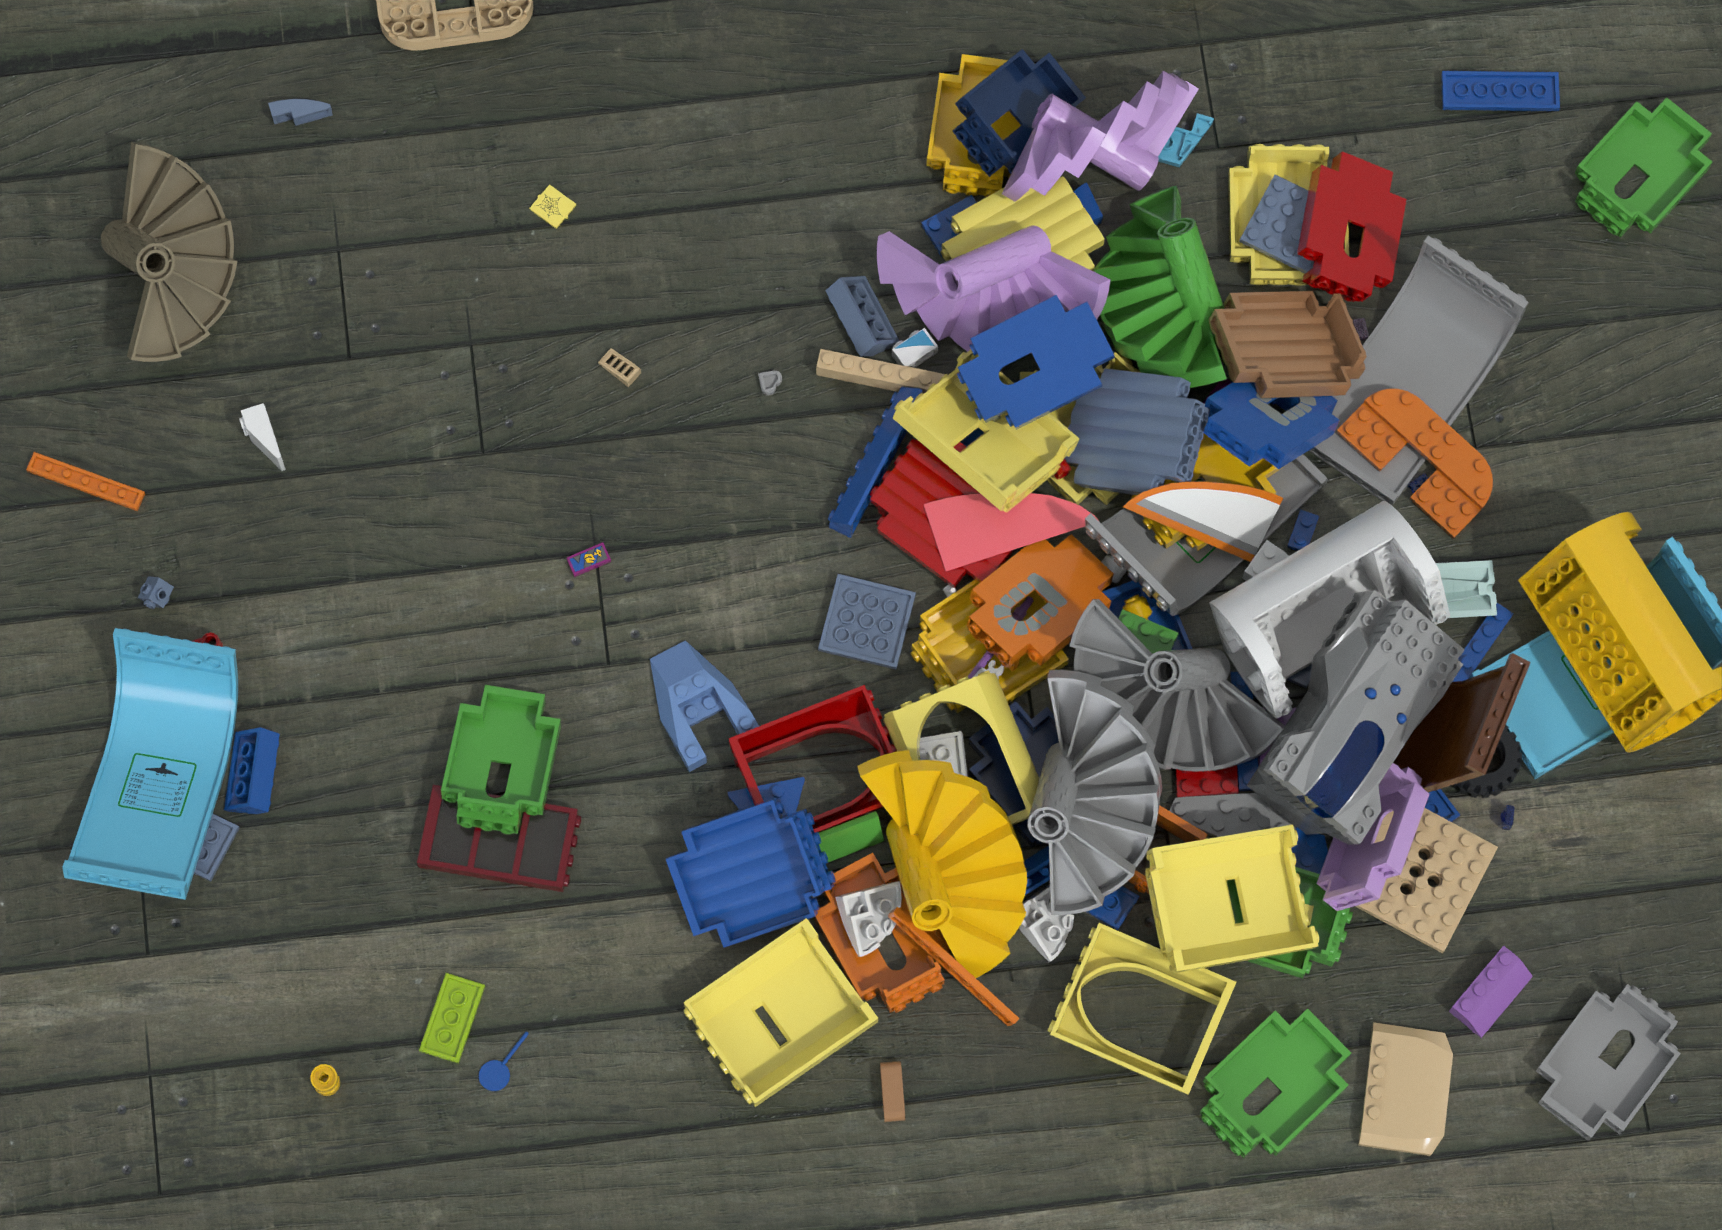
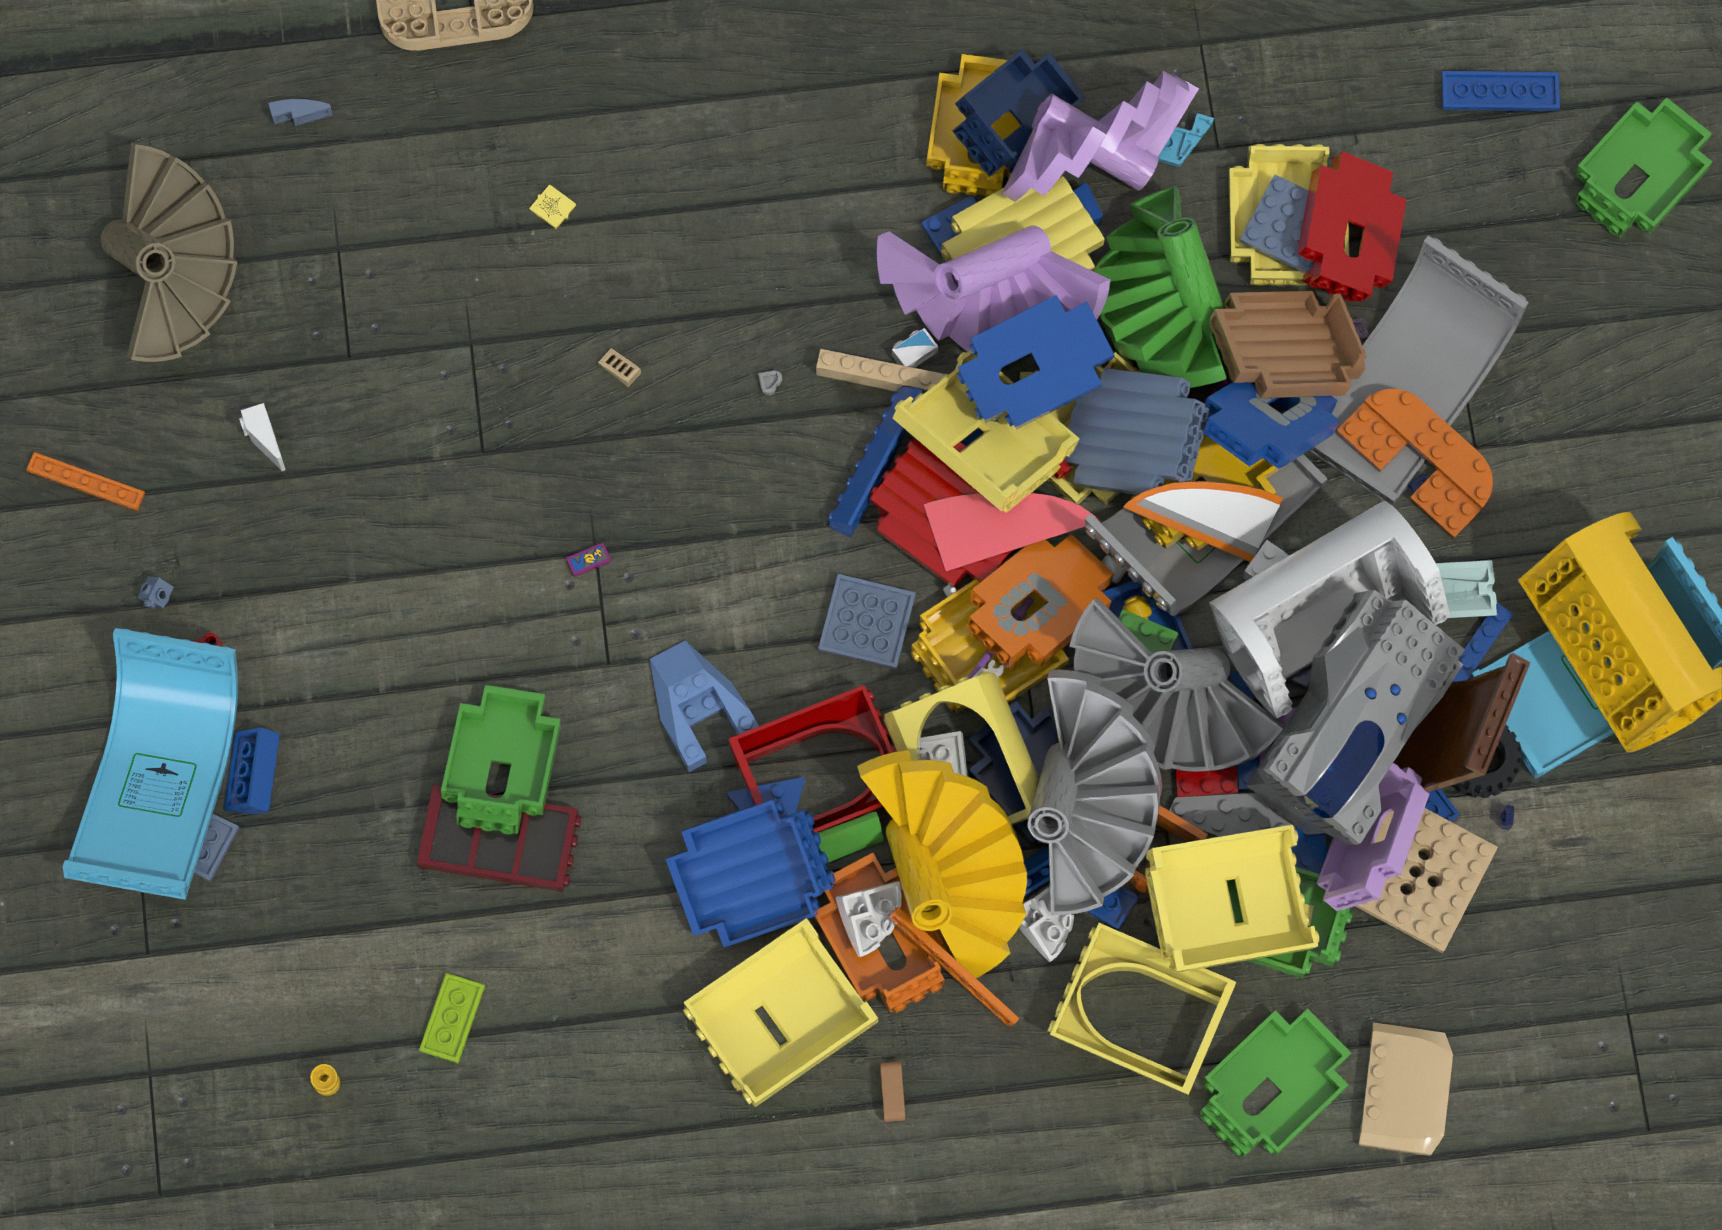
(495, 1074): blue piece -> none
(862, 315): sand blue slope -> none
(1303, 530): blue plate -> none
(1491, 992): medium lavender slope -> none
(1588, 1089): light grey panel -> none

